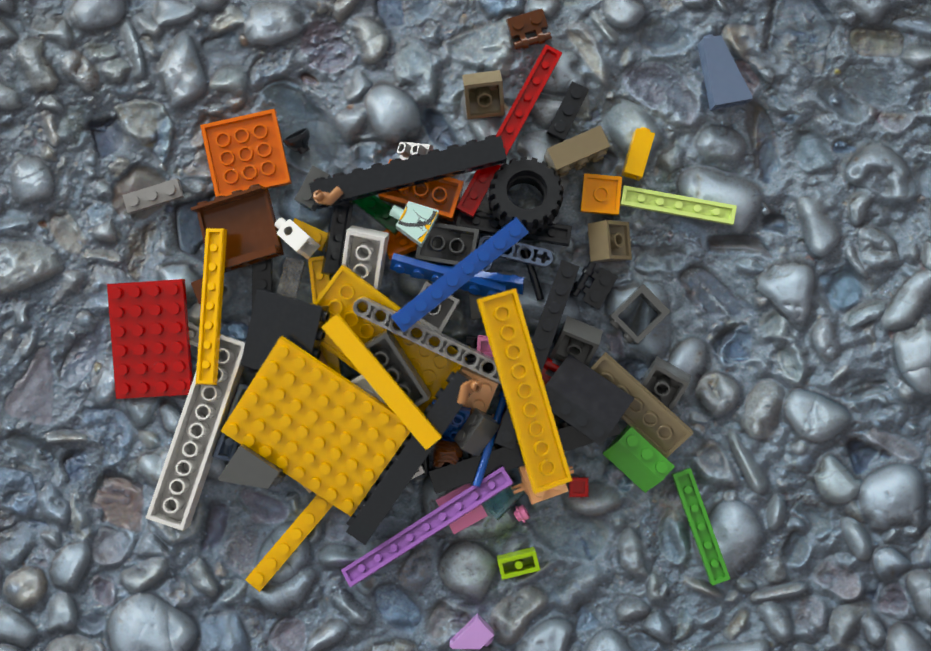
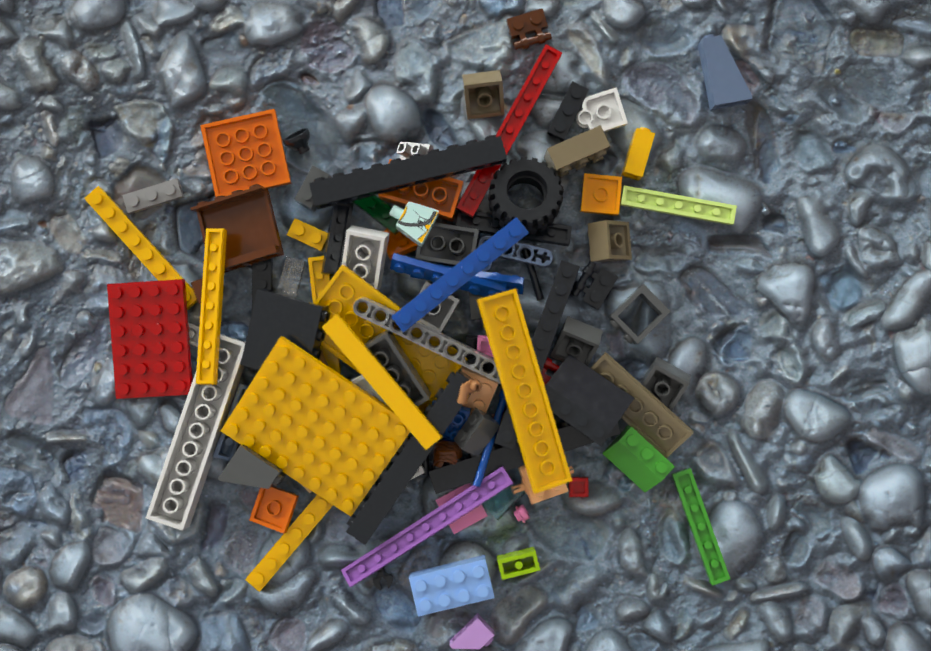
(136, 240): none -> yellow plate
(274, 508): none -> orange plate
(296, 237): white torso -> none
(327, 198): medium nougat arm -> none
(381, 573): none -> black bar
(451, 585): none -> light blue brick
(603, 110): none -> white plate

